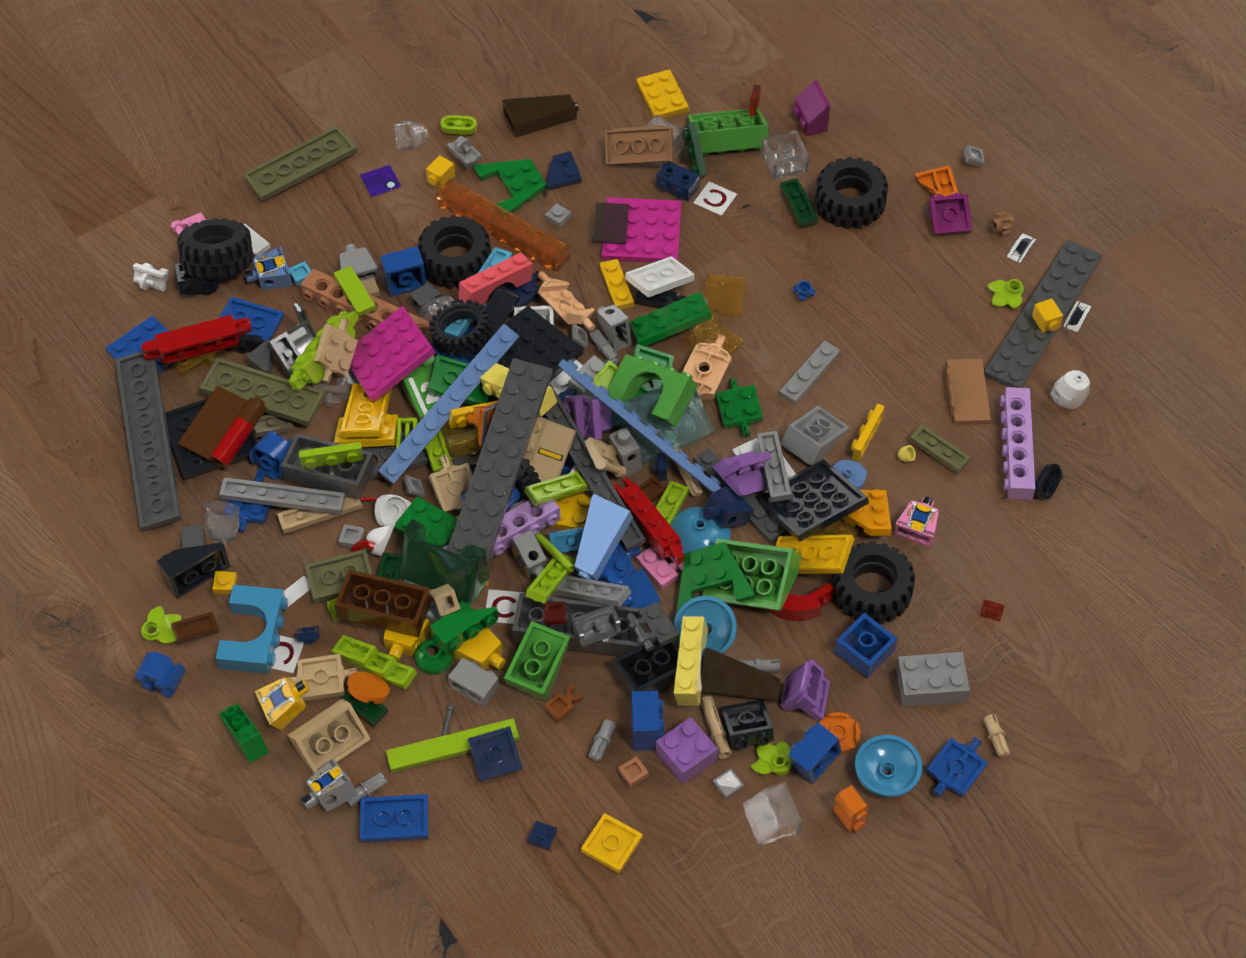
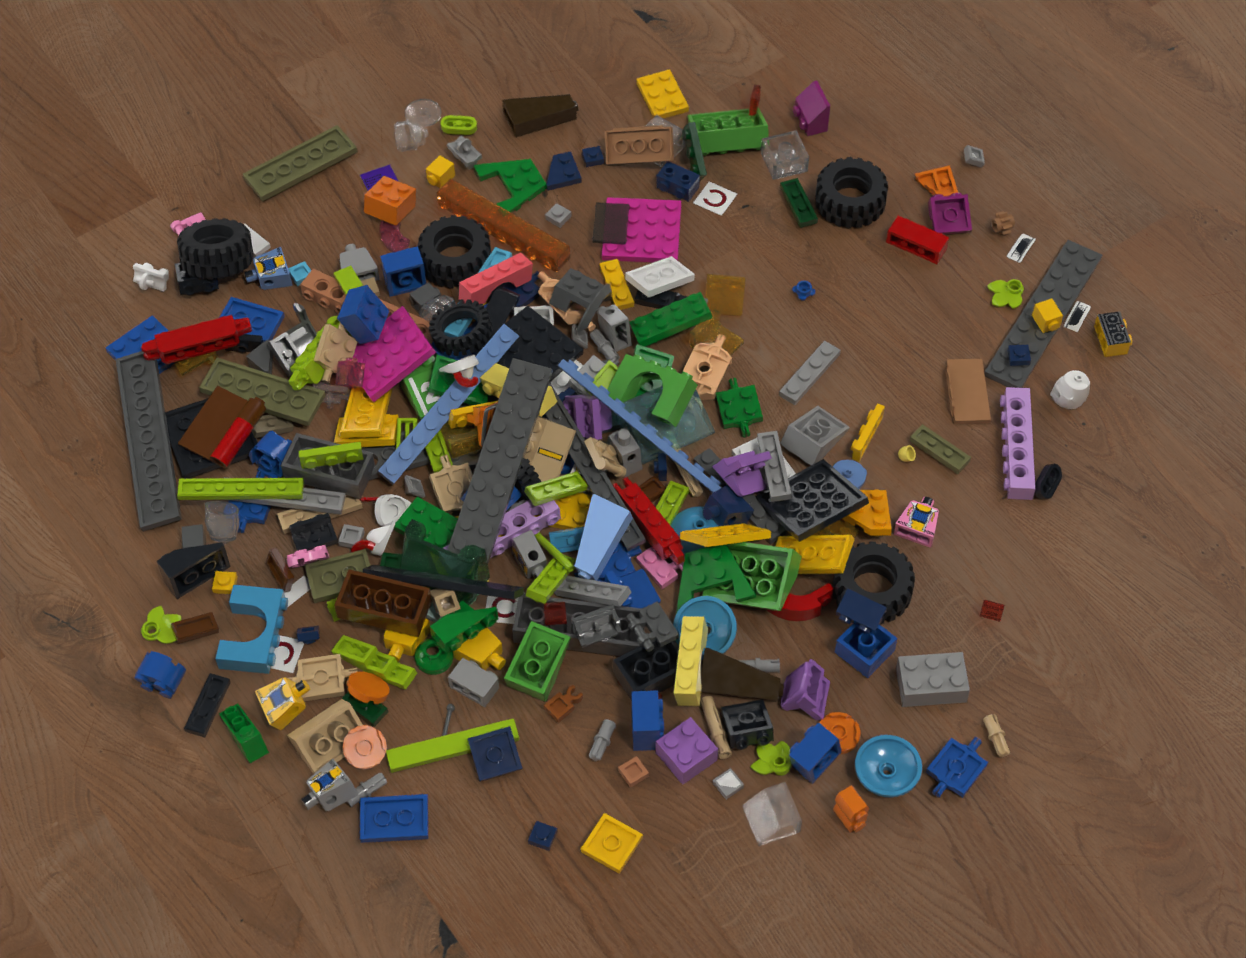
(207, 705): none -> black tile
(240, 488): none -> lime tile
(279, 570): none -> reddish brown tile
(303, 556): none -> bright pink plate
(313, 532): none -> black bracket
(350, 373): none -> clear pink brick
(363, 314): none -> blue brick
(364, 747): none -> orange tile
(390, 200): none -> orange brick
(392, 237): none -> clear pink tile
(423, 111): none -> clear dish
(446, 582): none -> black tile
(463, 370): none -> white piece
(582, 290): none -> dark grey piece
(592, 156): none -> dark blue plate
(725, 534): none -> yellow tile
(860, 611): none -> dark blue brick
(917, 239): none -> red brick
(1019, 355): none -> dark blue plate
(1113, 334): none -> brick

